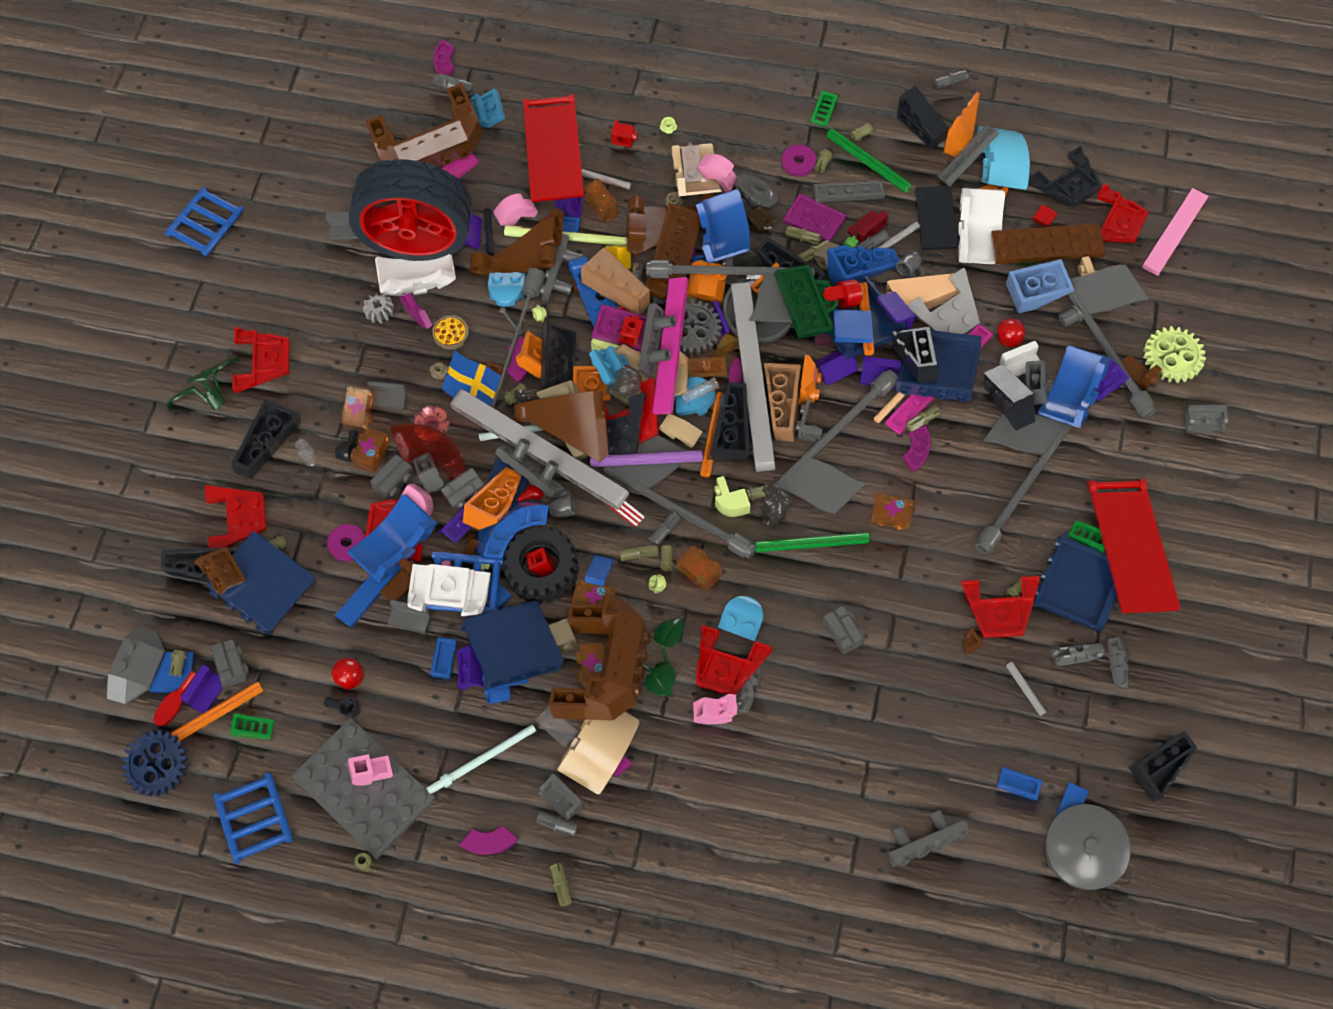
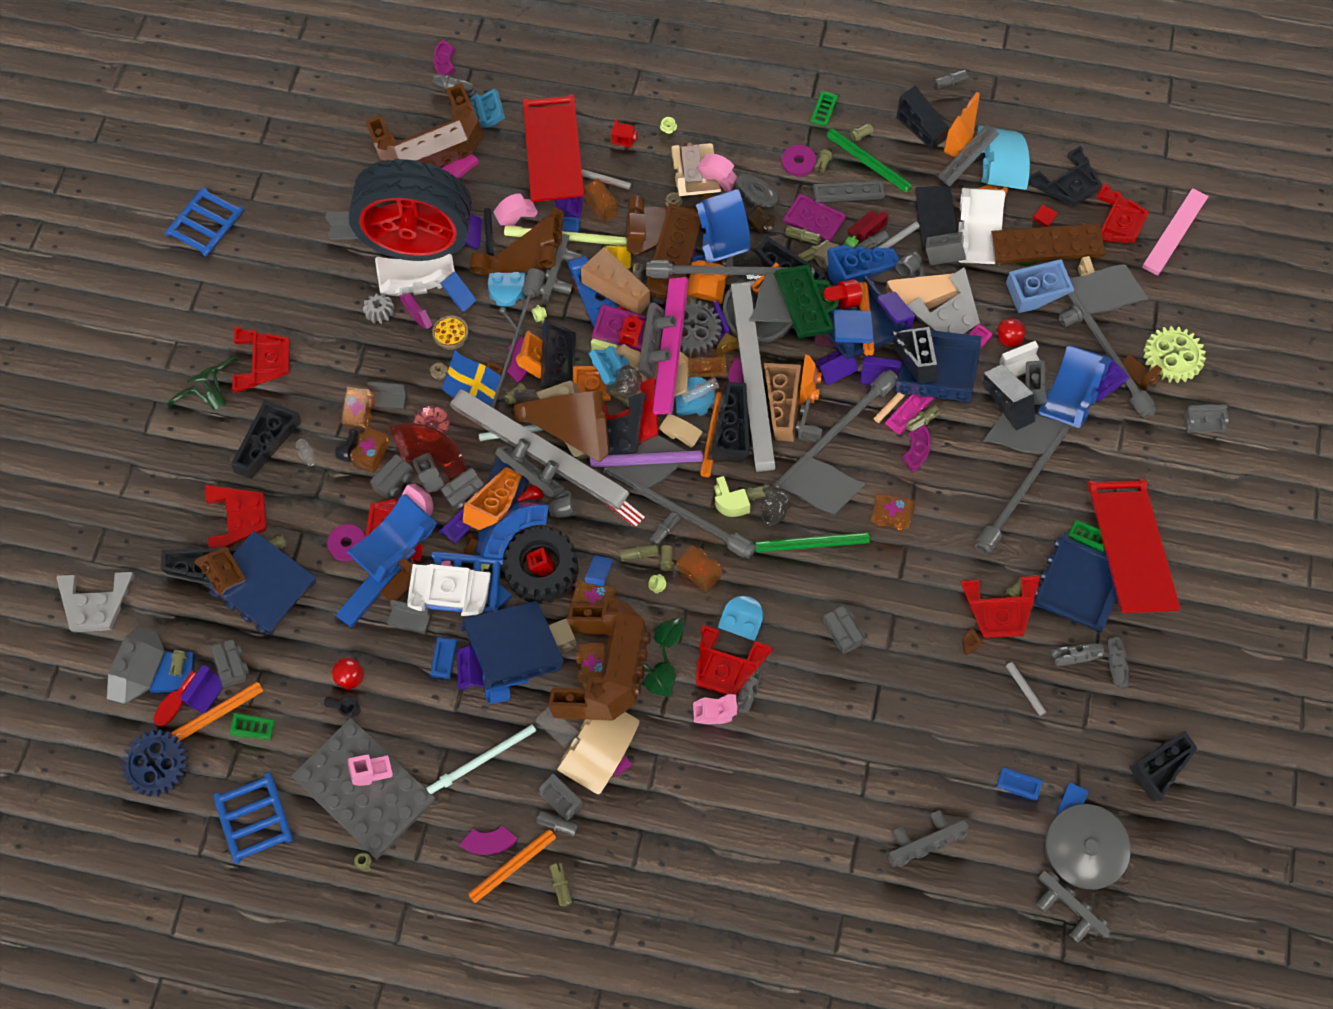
(93, 610): none -> light grey wing
(458, 291): none -> blue tile
(512, 865): none -> orange axle
(945, 248): none -> dark grey panel
(1083, 910): none -> dark grey plate

